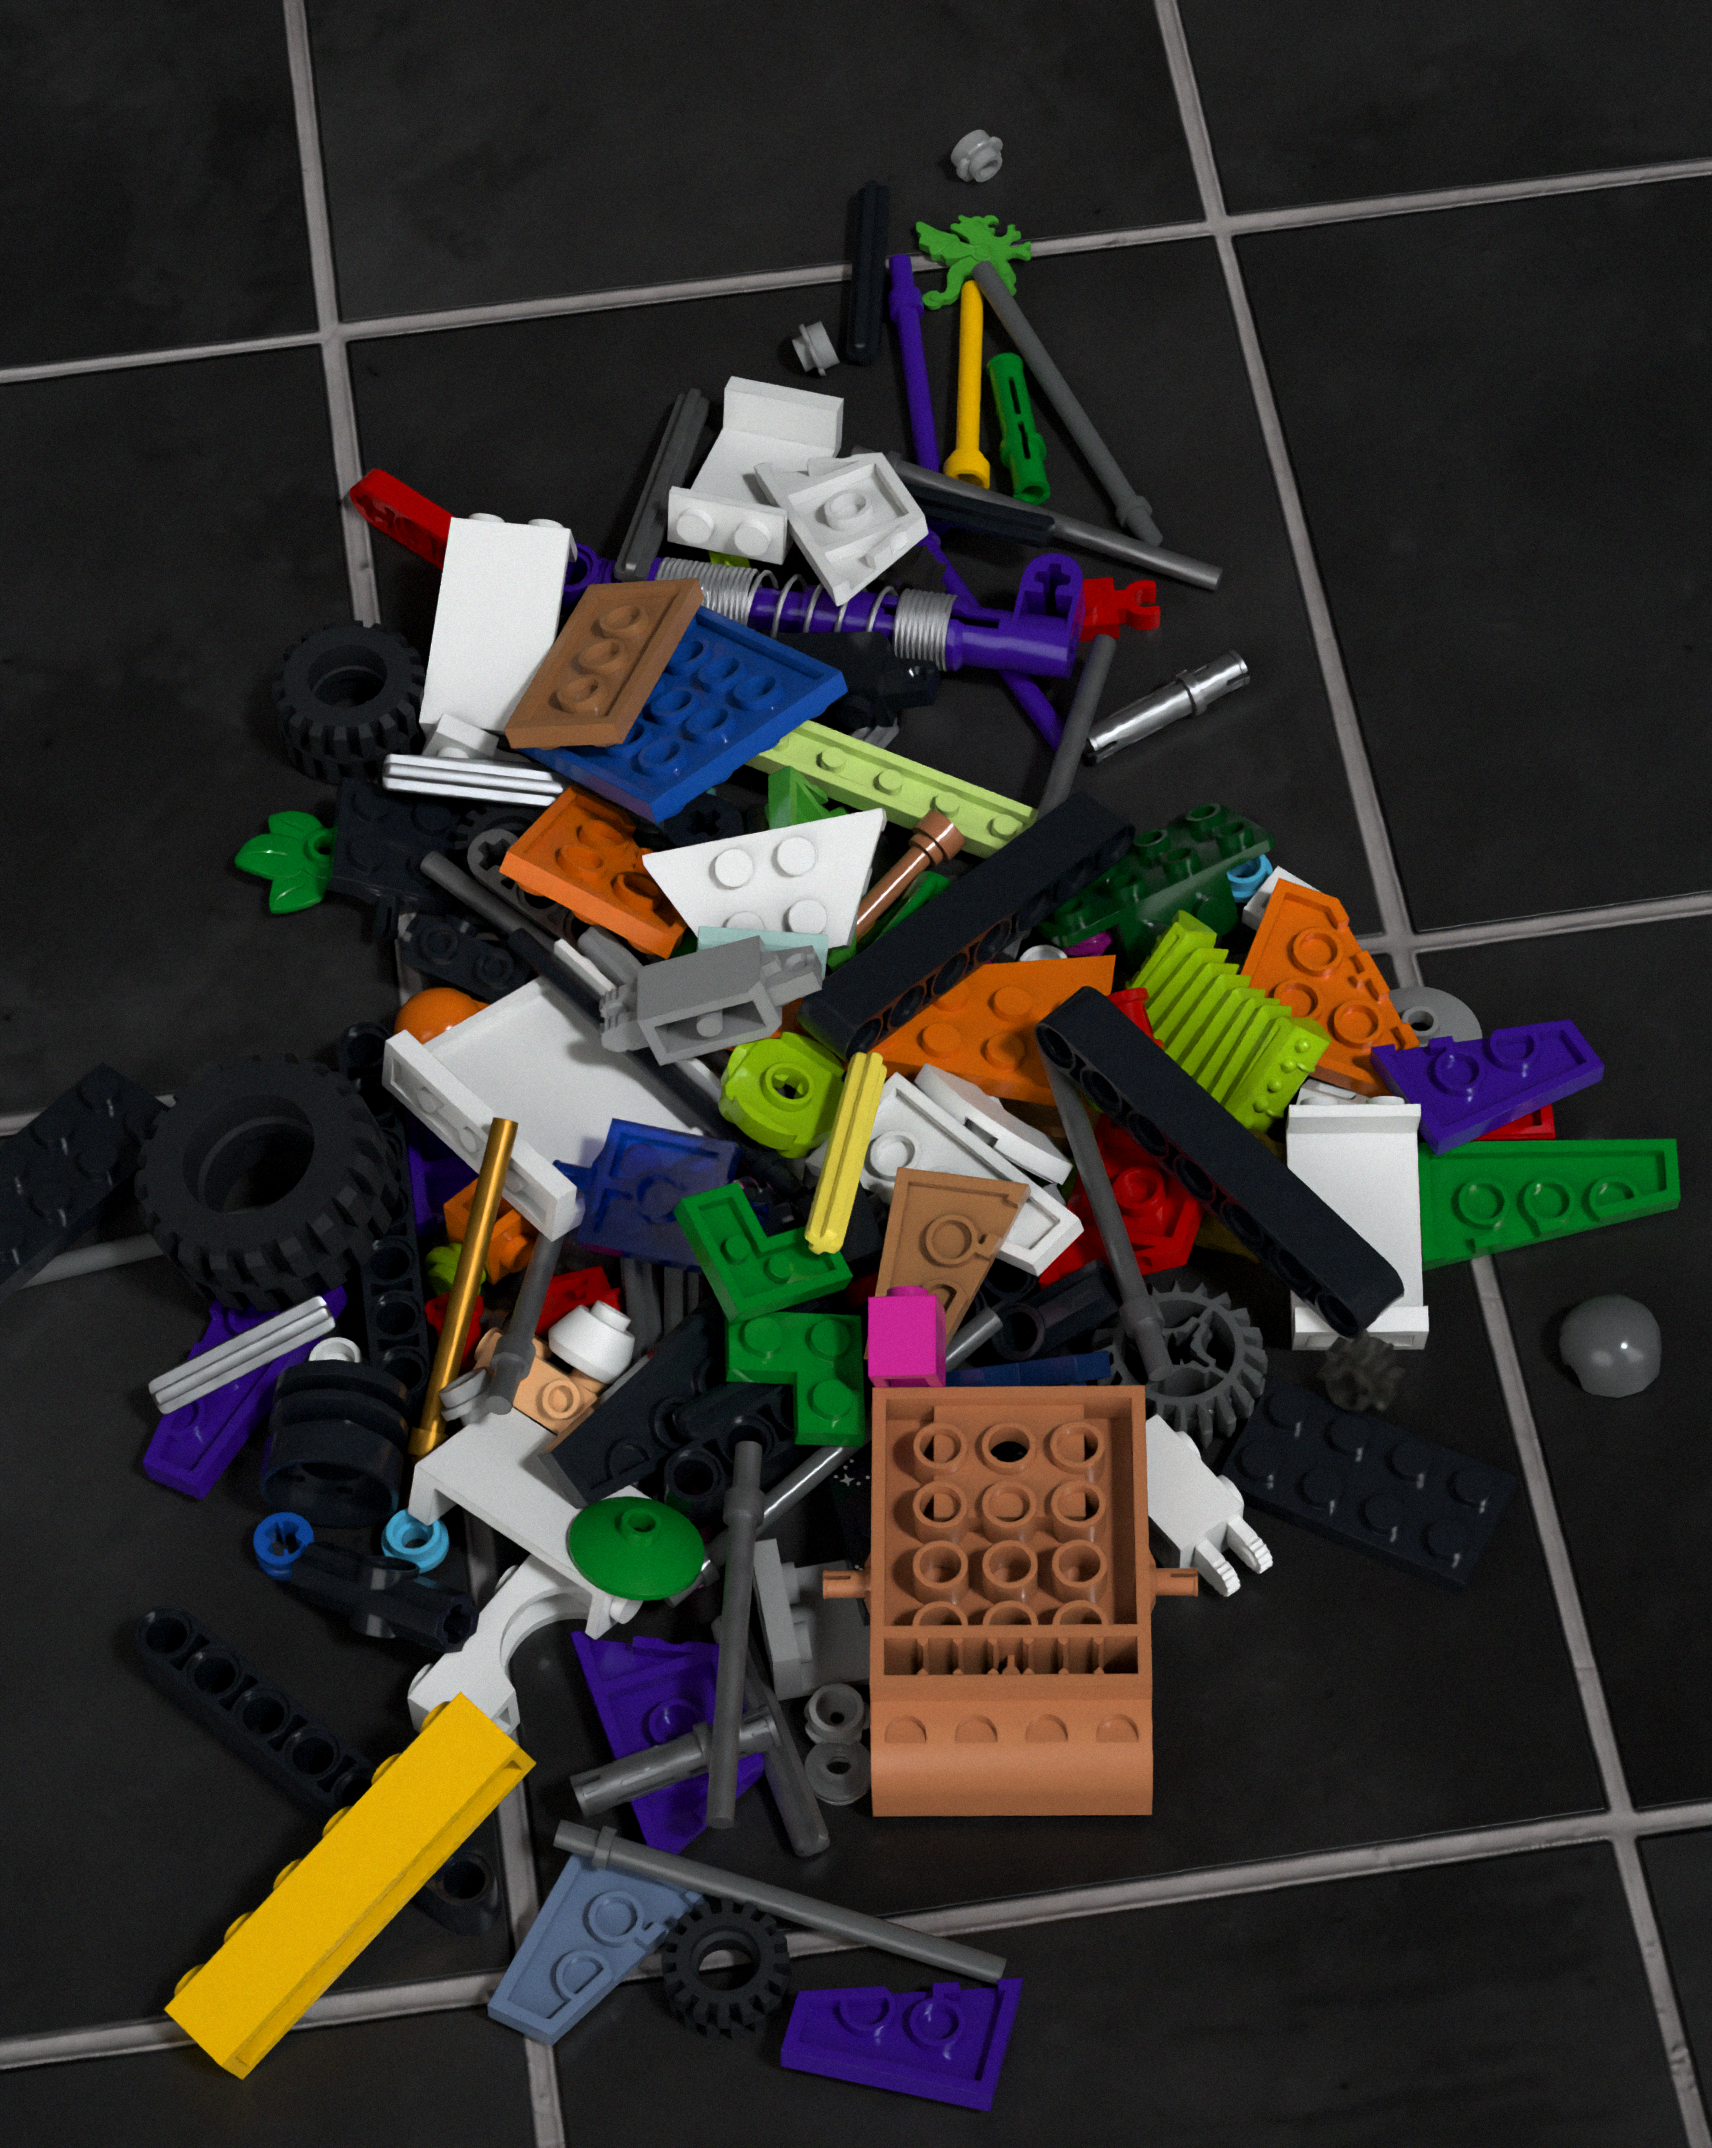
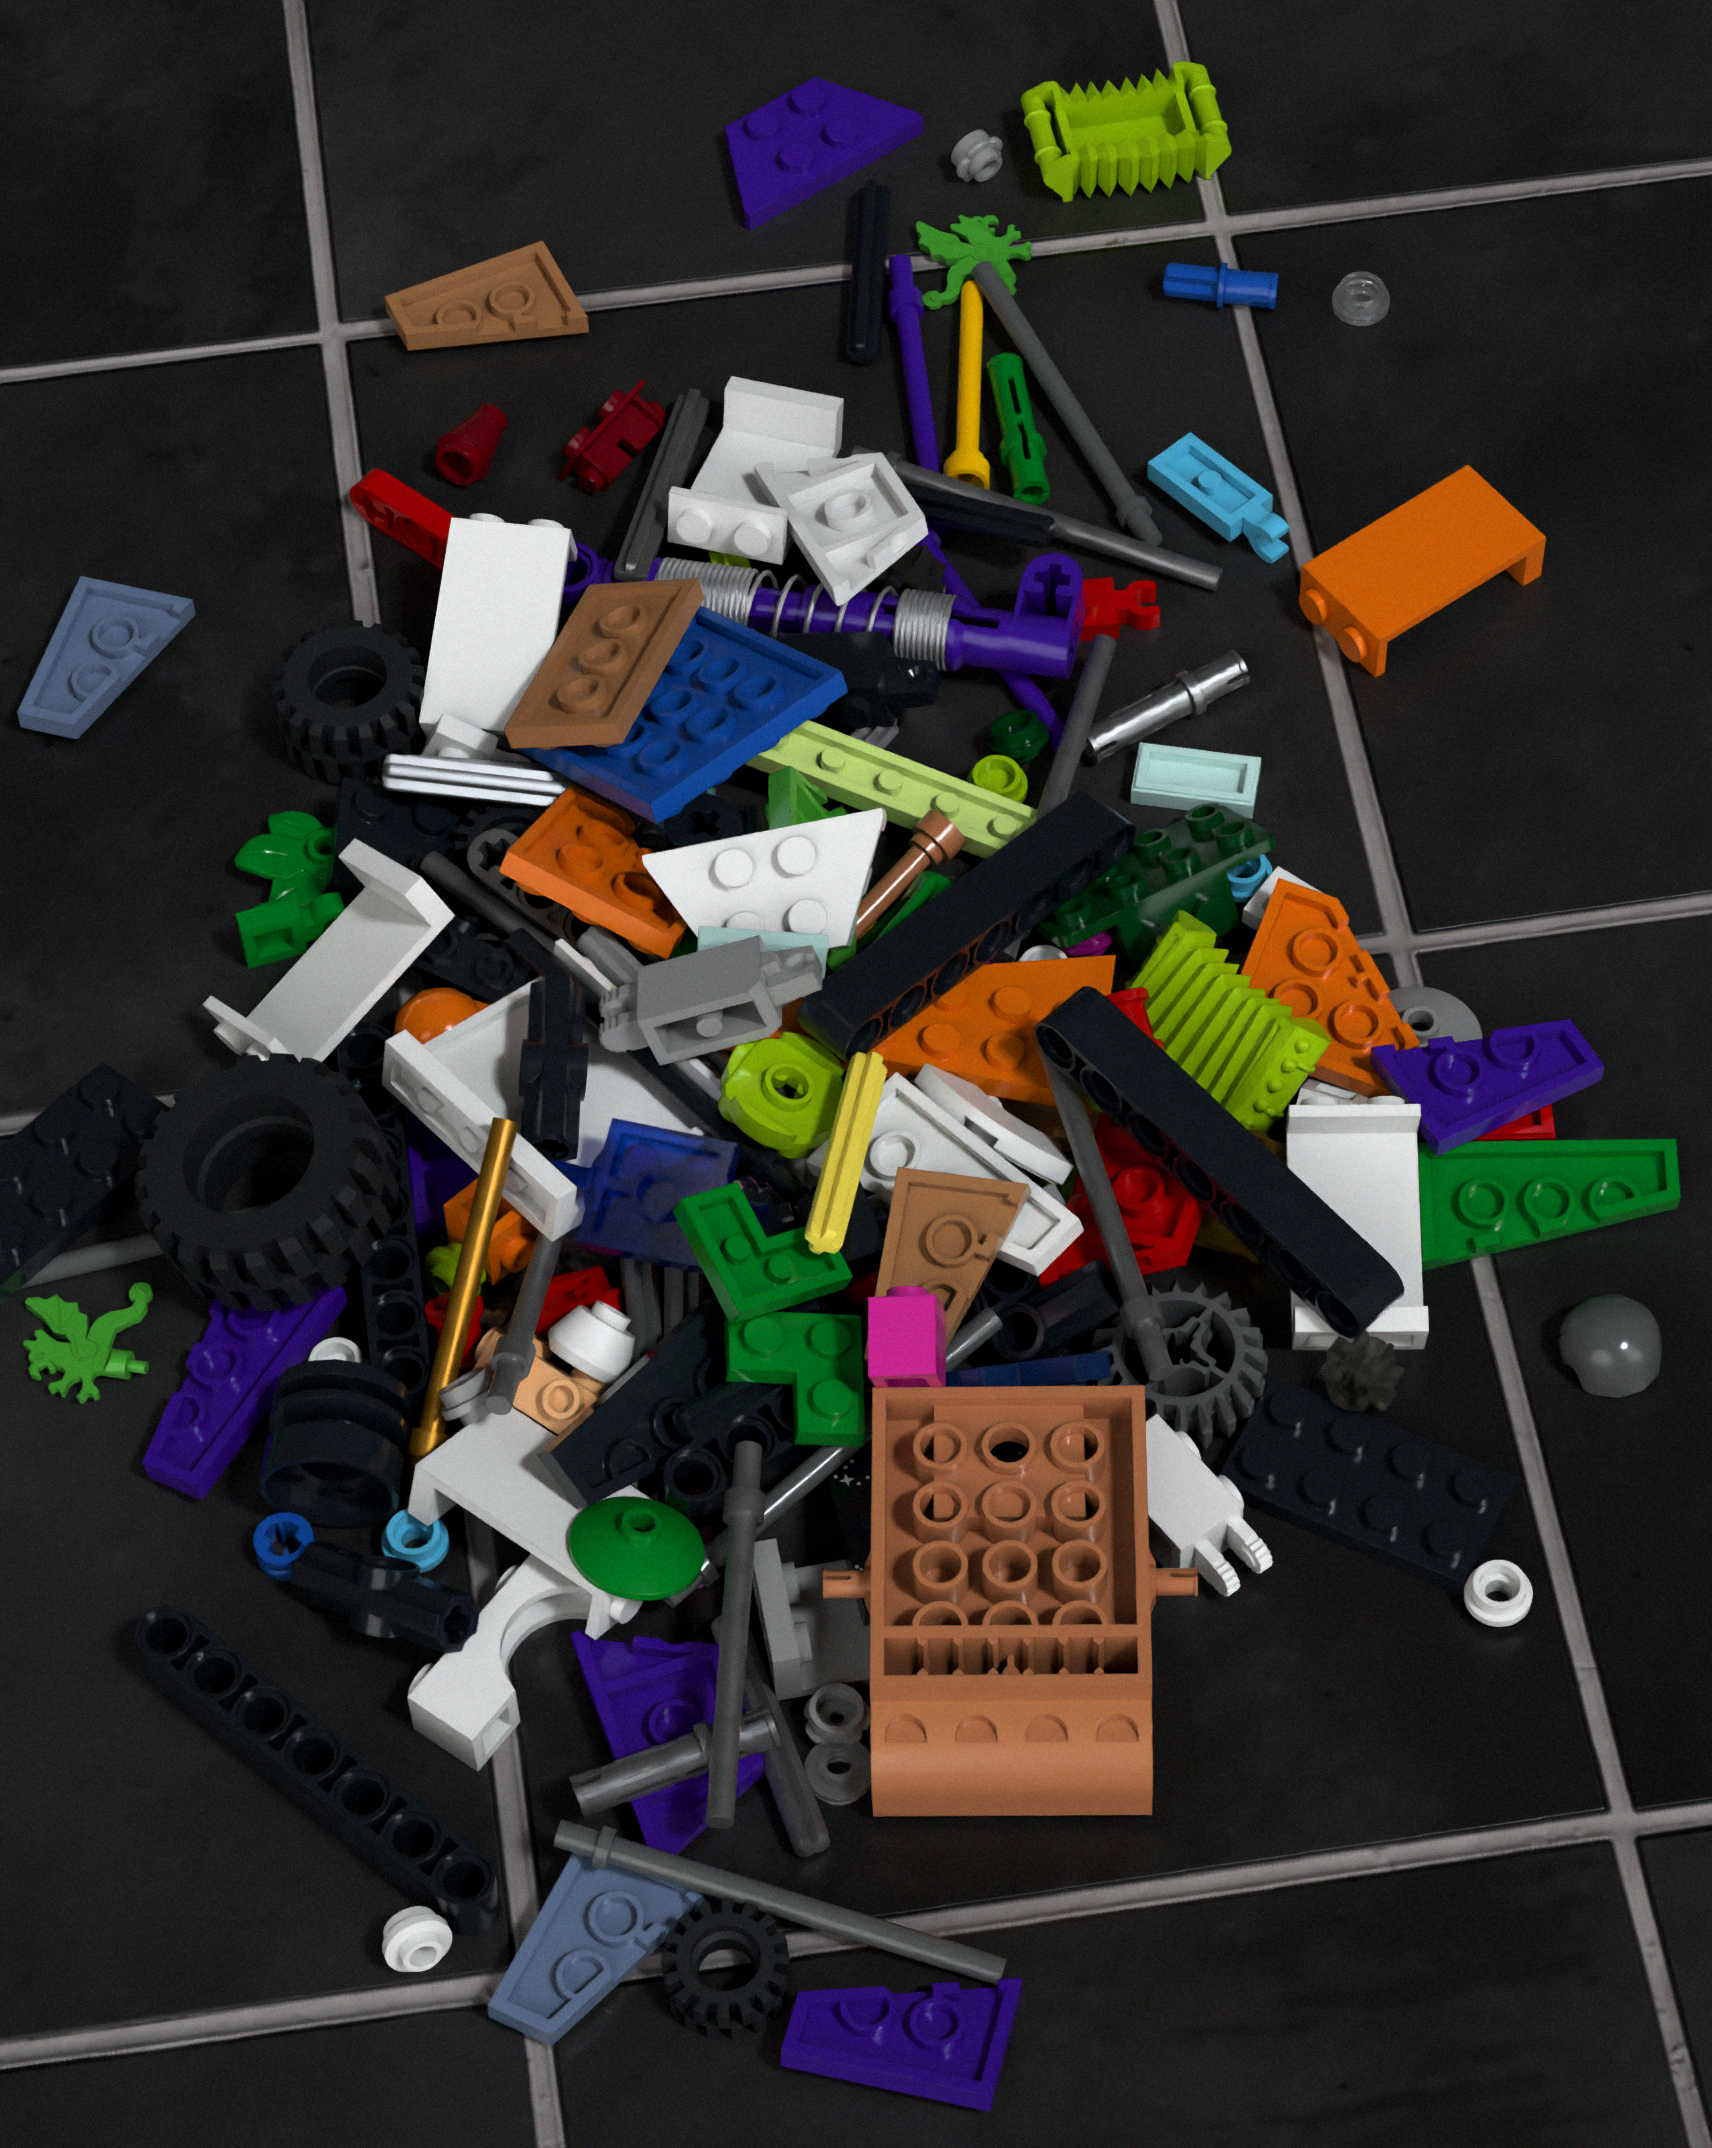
(89, 1349): none -> bright green piece
(97, 652): none -> sand blue wing
(241, 1354): flat silver axle -> none
(283, 928): none -> green plate
(344, 967): none -> white panel
(348, 1885): yellow brick -> none
(415, 1939): none -> white plate
(469, 448): none -> dark red cone
(488, 302): none -> medium nougat wing
(554, 1067): none -> black piece
(596, 453): none -> dark red hinge
(810, 143): none -> dark purple wing
(815, 348): light grey plate -> none
(1000, 776): none -> lime plate
(1018, 735): none -> dark green plate
(1127, 132): none -> lime piece
(1194, 777): none -> light aqua tile
(1220, 495): none -> medium azure plate
(1221, 285): none -> blue axle
(1361, 299): none -> clear plate
(1417, 564): none -> orange panel
(1500, 1577): none -> white plate

